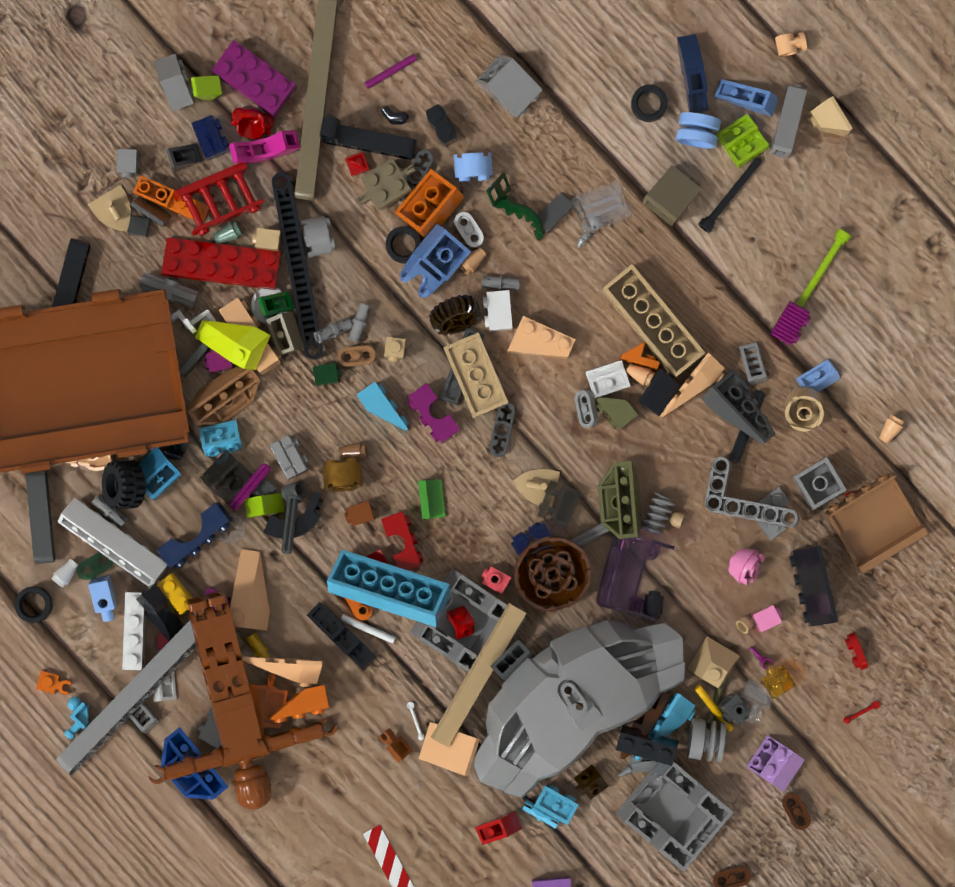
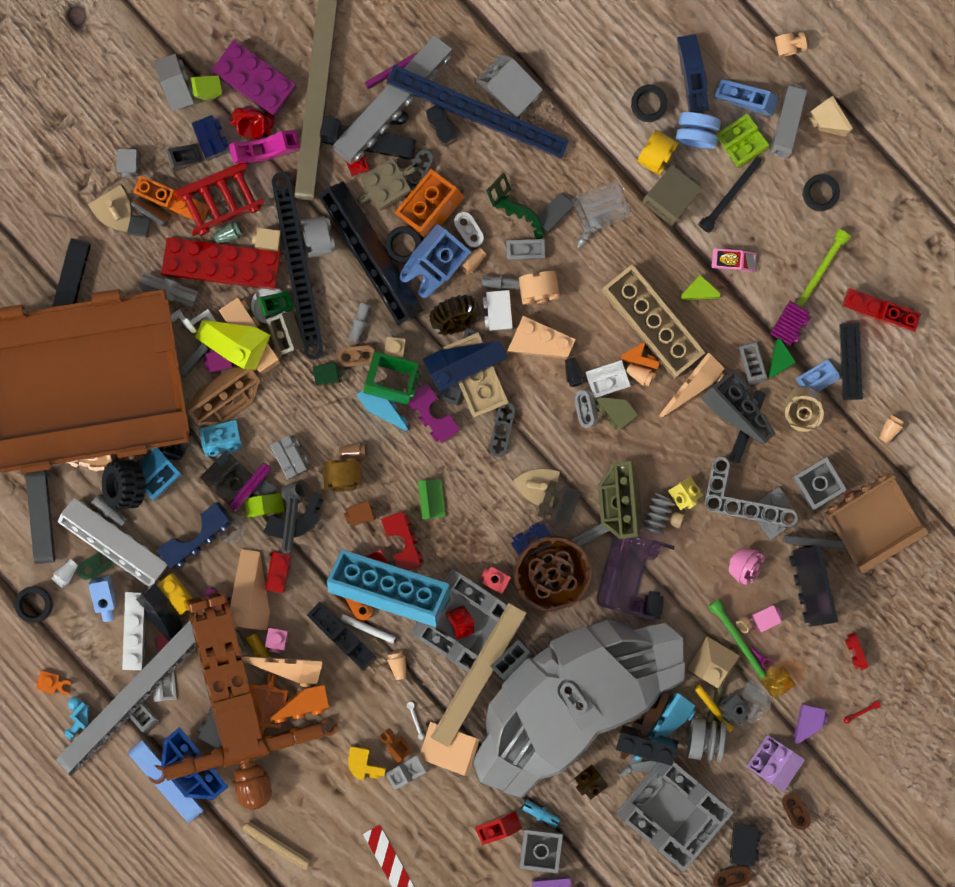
(146, 758): none -> light blue beam
(276, 639): none -> bright pink brick
(276, 845): none -> tan axle
(278, 572): none -> red brick
(332, 330): light grey pin -> none
(358, 764): none -> yellow brick
(370, 253): none -> black brick
(390, 103): none -> light grey brick
(394, 364): none -> green window
(397, 663): none -> light nougat cone
(407, 771): none -> light grey slope
(458, 364): none -> dark blue wedge
(472, 166): light blue brick -> none
(477, 111): none -> dark blue plate
(525, 249): none -> light grey plate
(539, 287): none -> light nougat brick
(540, 850): none -> light grey brick
(555, 804): medium azure bracket -> none
(574, 375): none -> black cone
(657, 152): none -> yellow brick
(659, 393): black slope -> none
(686, 494): none -> light yellow brick
(700, 290): none -> lime slope
(717, 608): none -> bright green piece
(734, 260): none -> slope
(744, 844): none -> black brick
(780, 359): none -> green slope
(809, 722): none -> medium lavender slope
(812, 541): none -> dark grey tile
(821, 178): none -> black tyre
(850, 361): none -> black plate
(881, 310): none -> red slope

